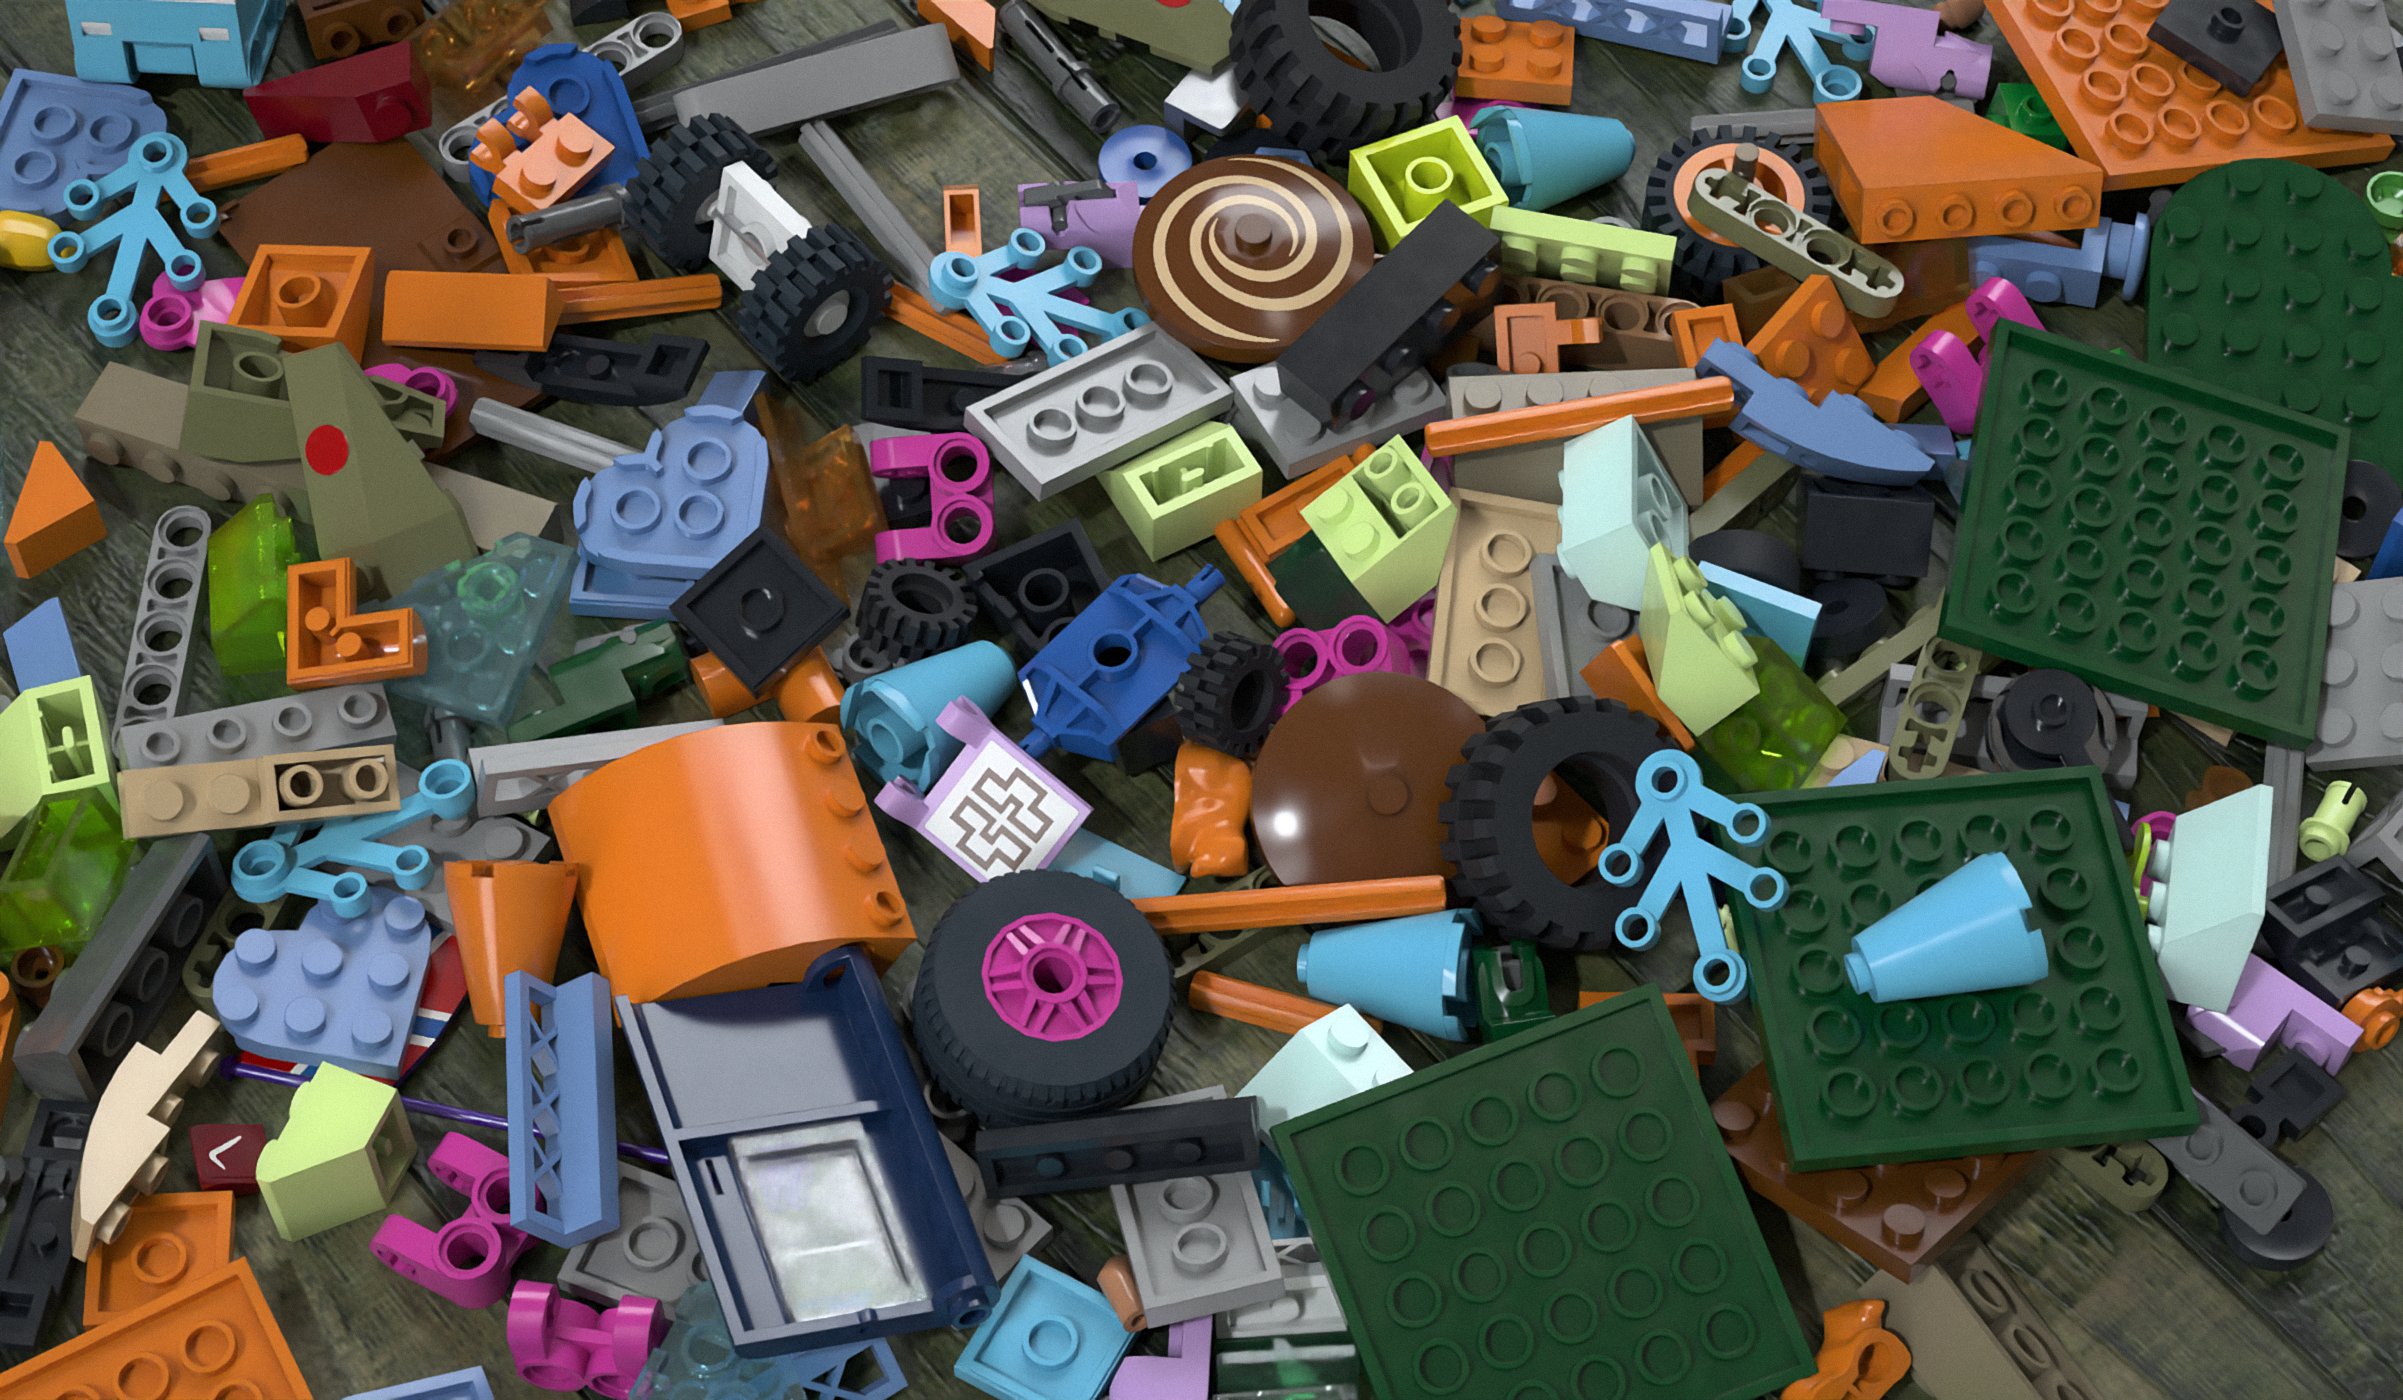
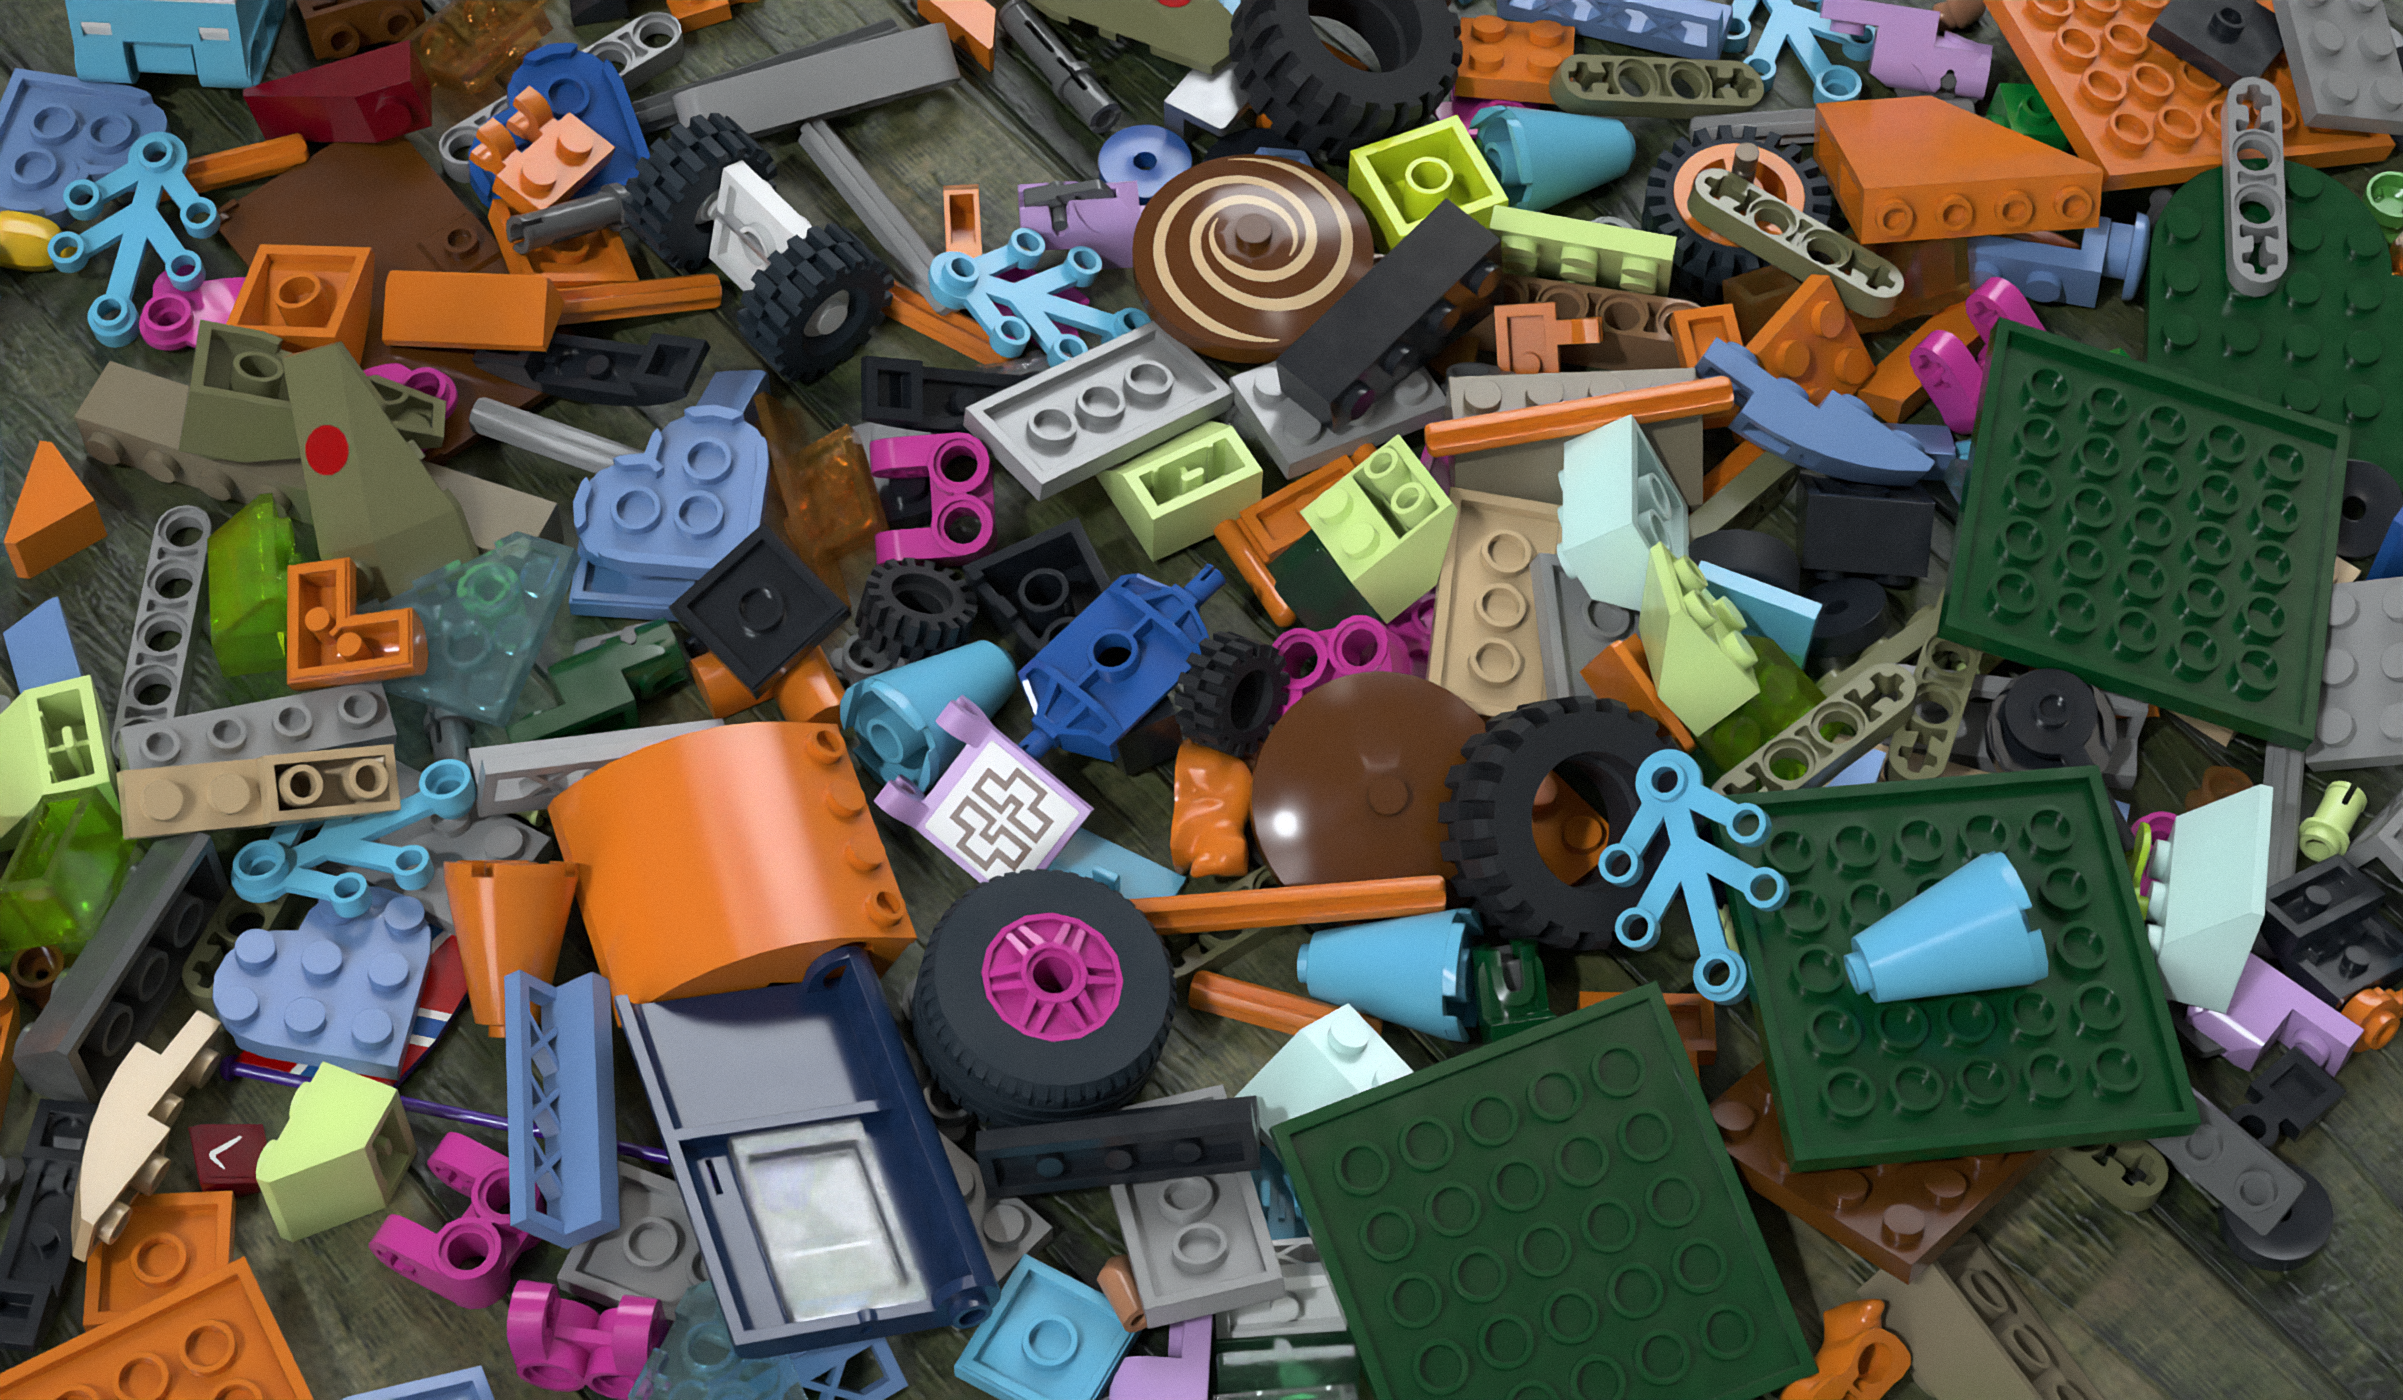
(1655, 78): none -> olive beam
(1823, 758): none -> olive beam
(2260, 186): none -> light grey beam

